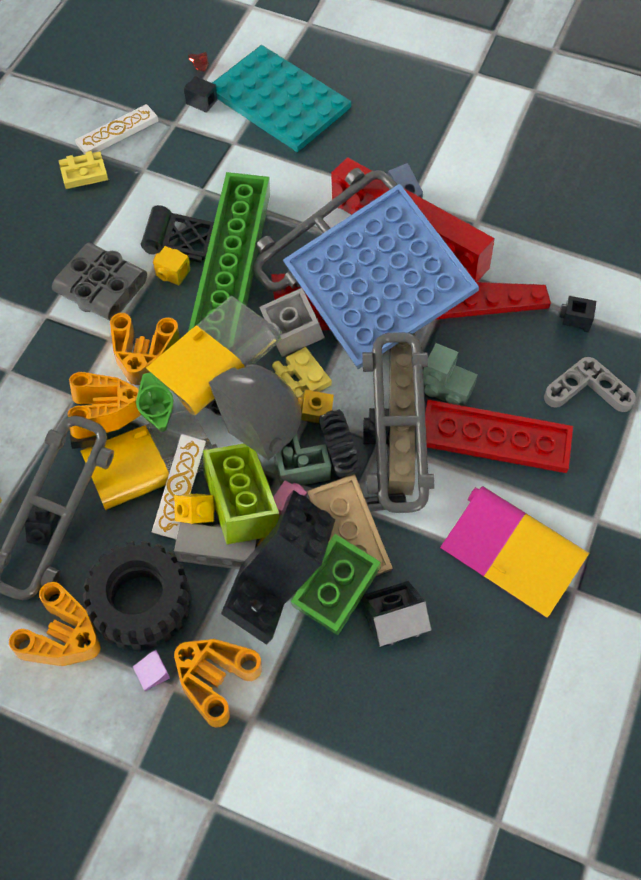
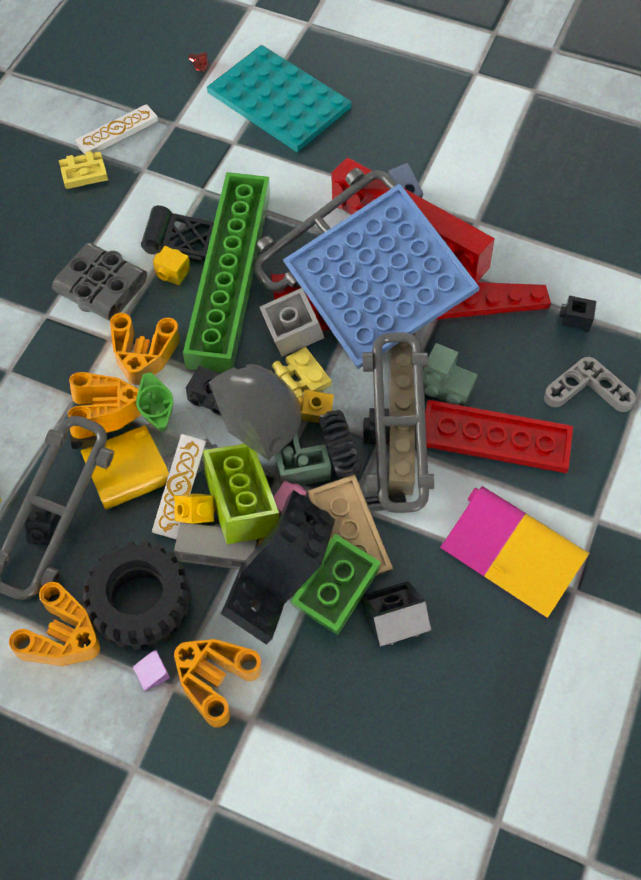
(200, 94): black brick -> none
(221, 341): door -> none

